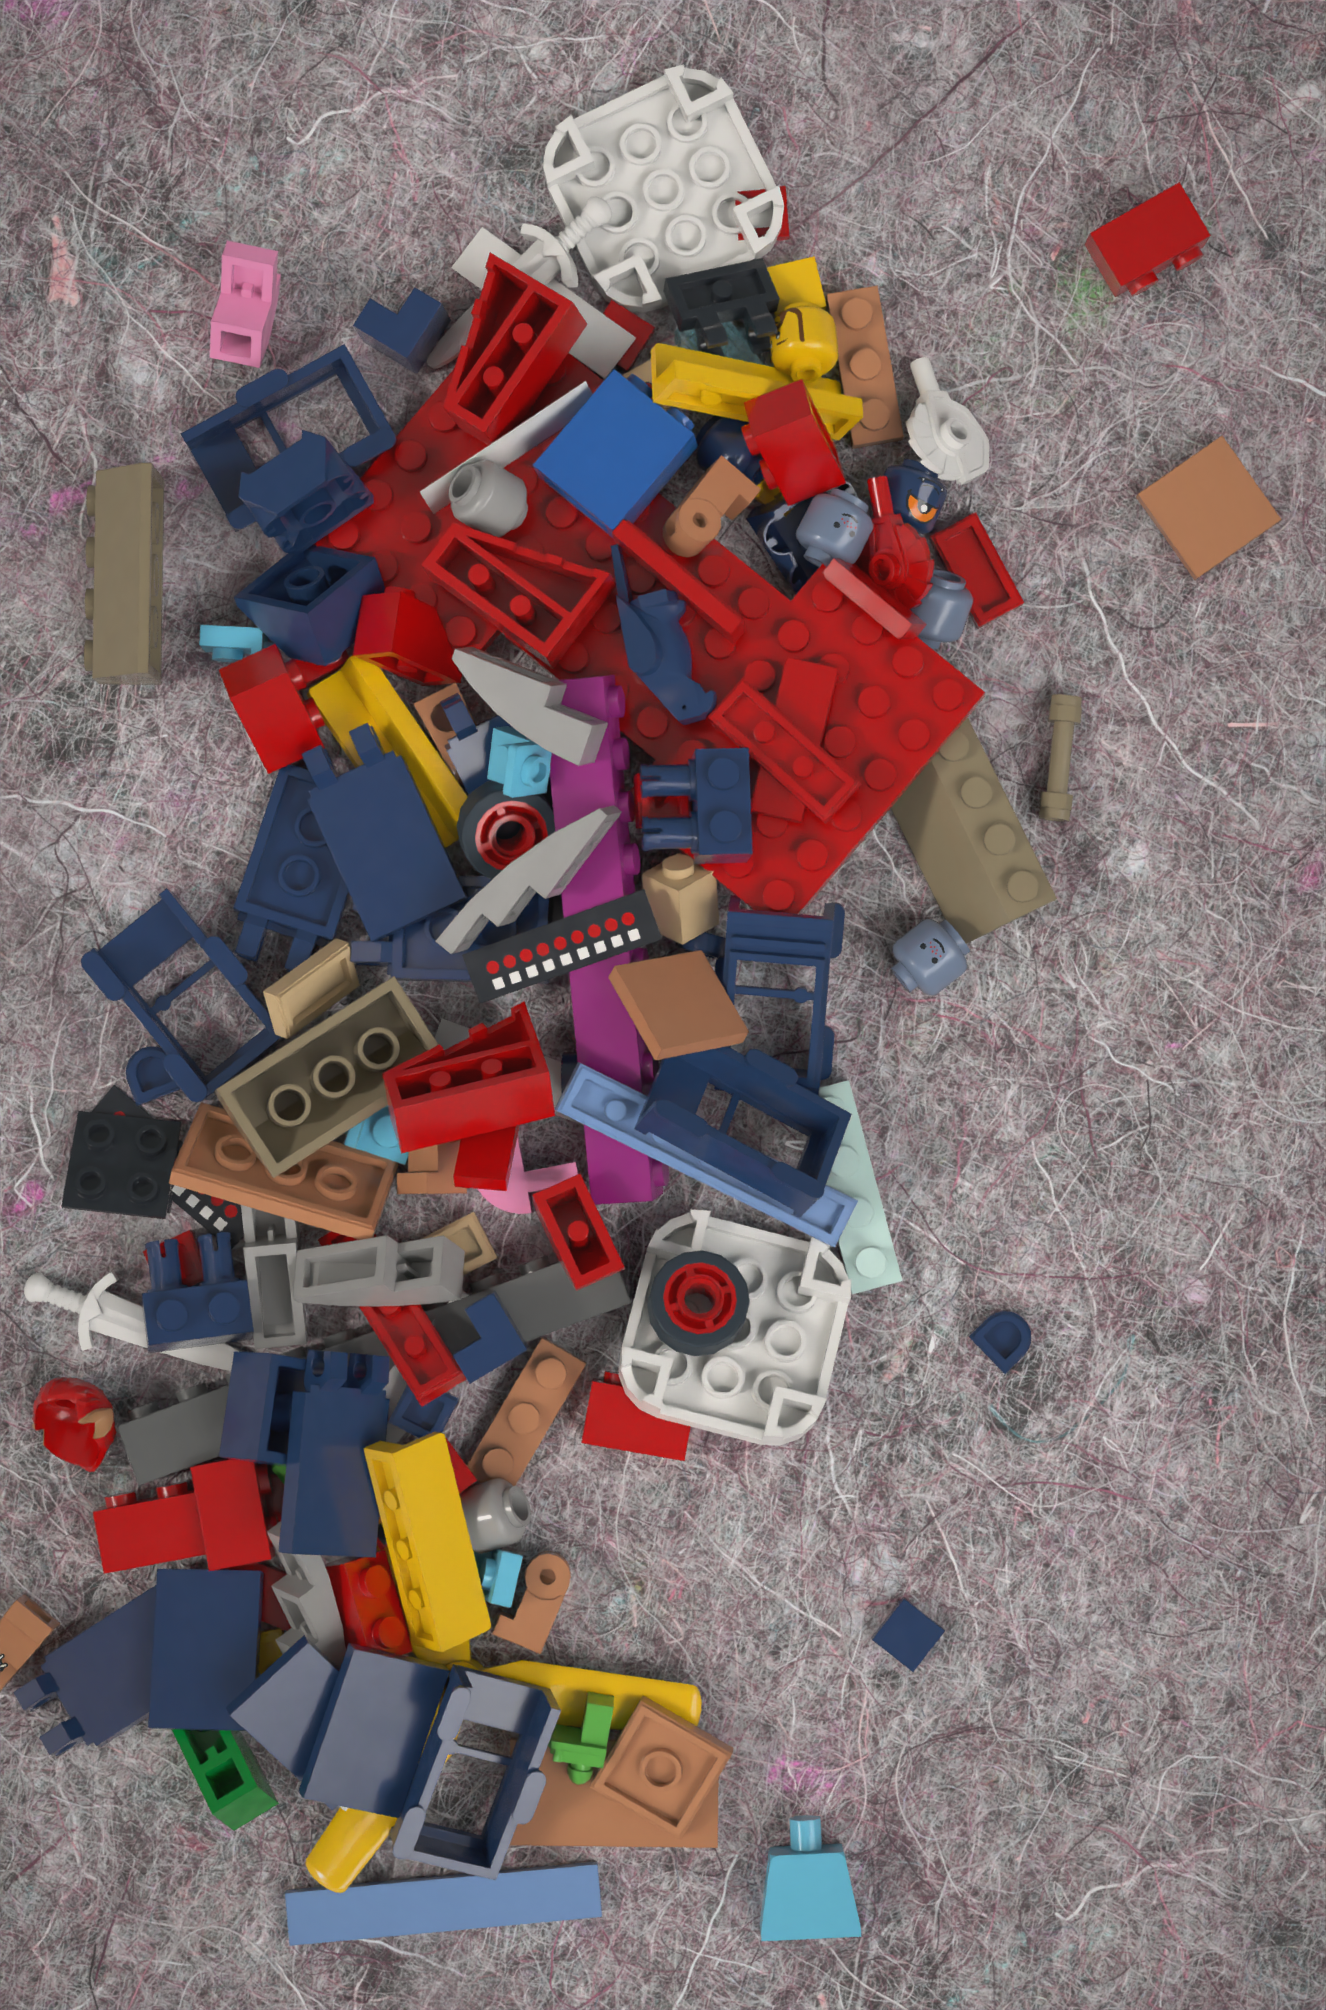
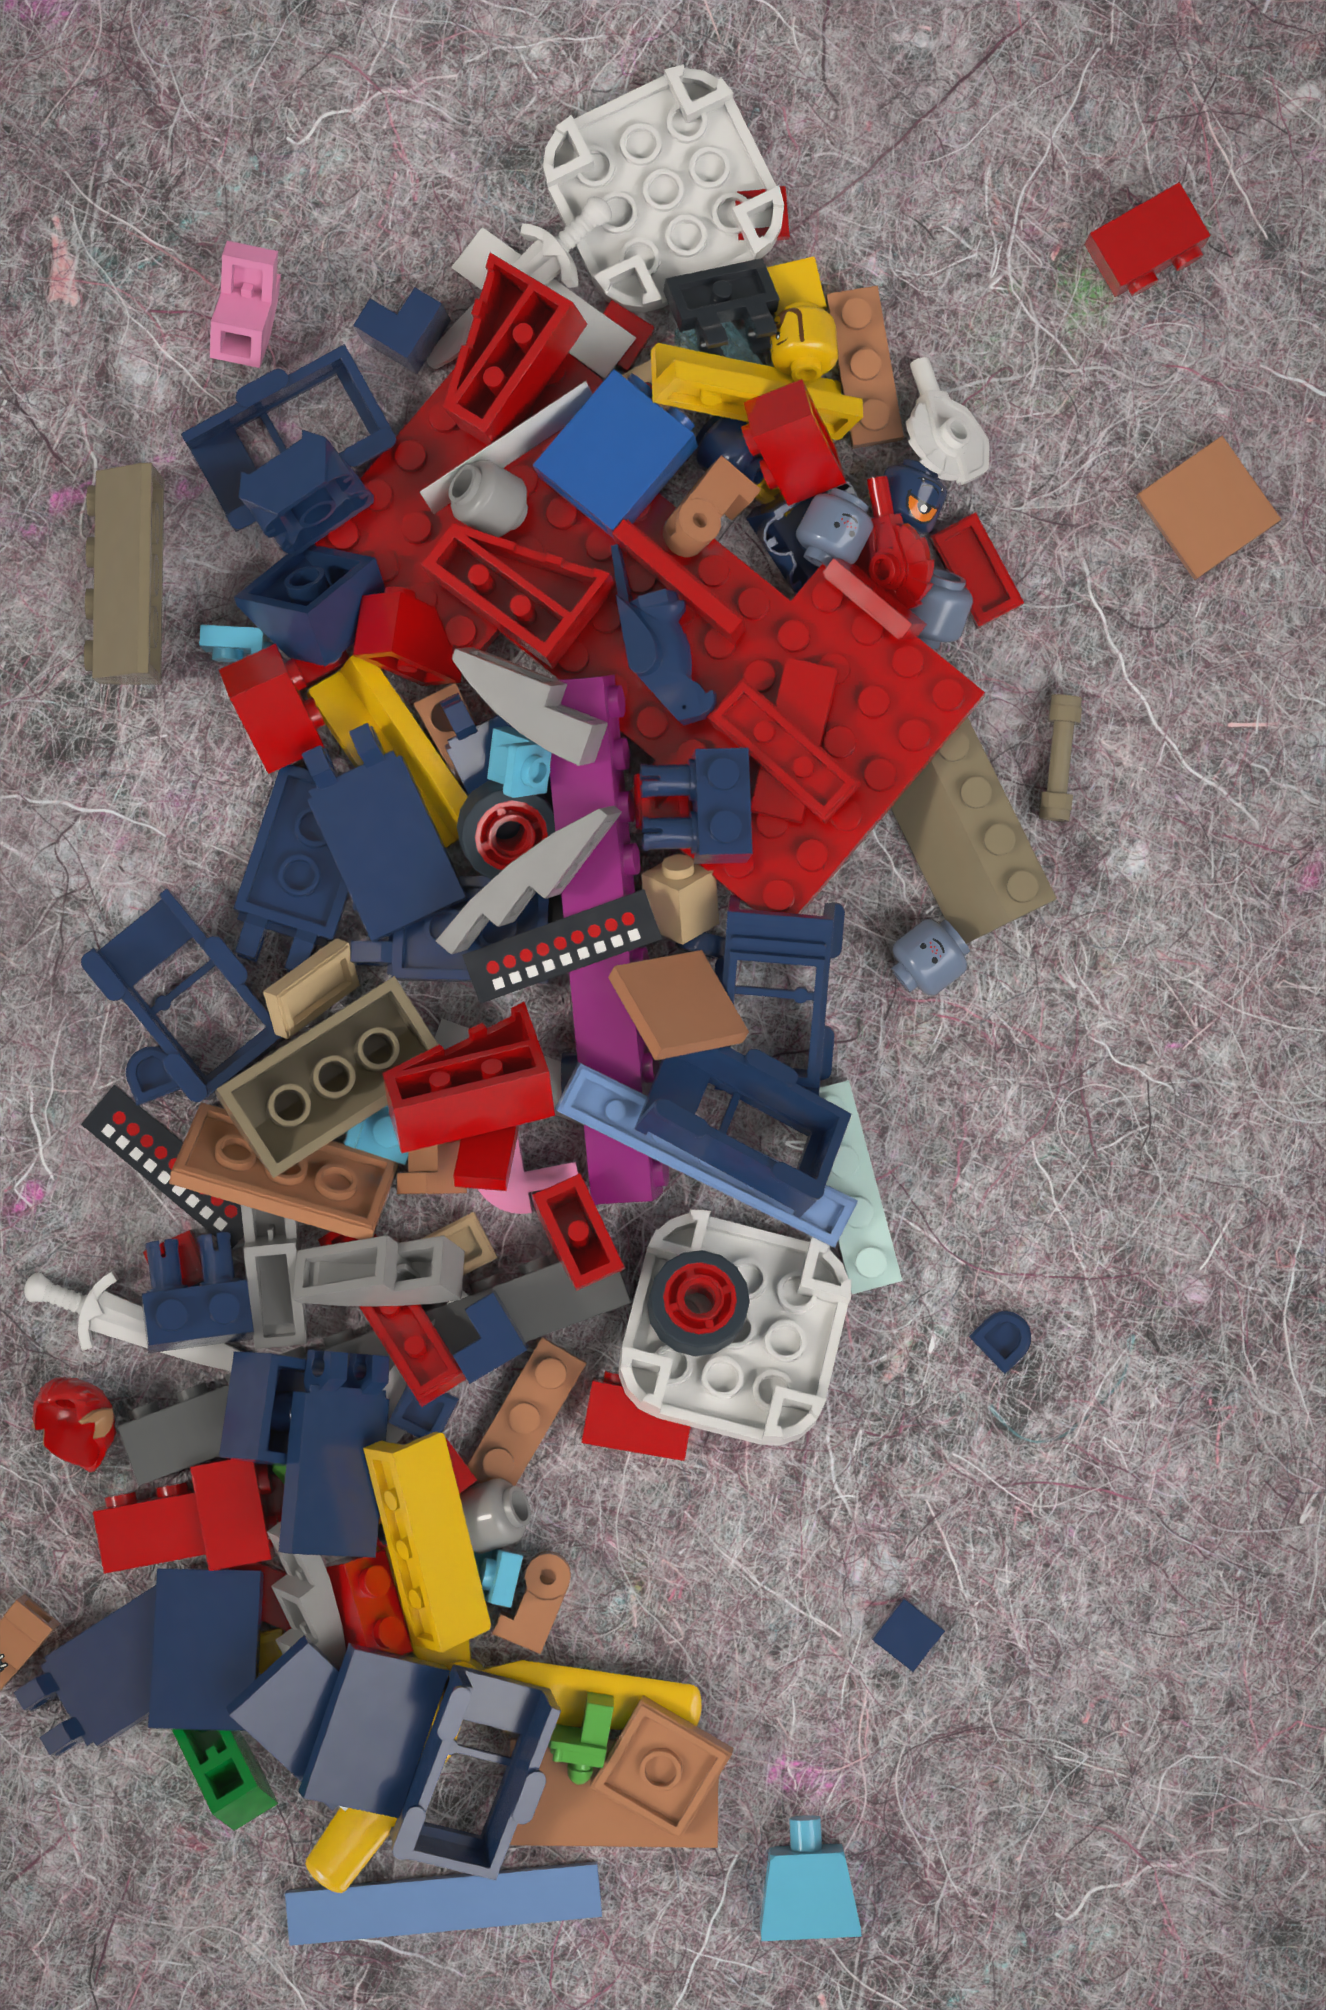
(121, 1165): black hinge -> none

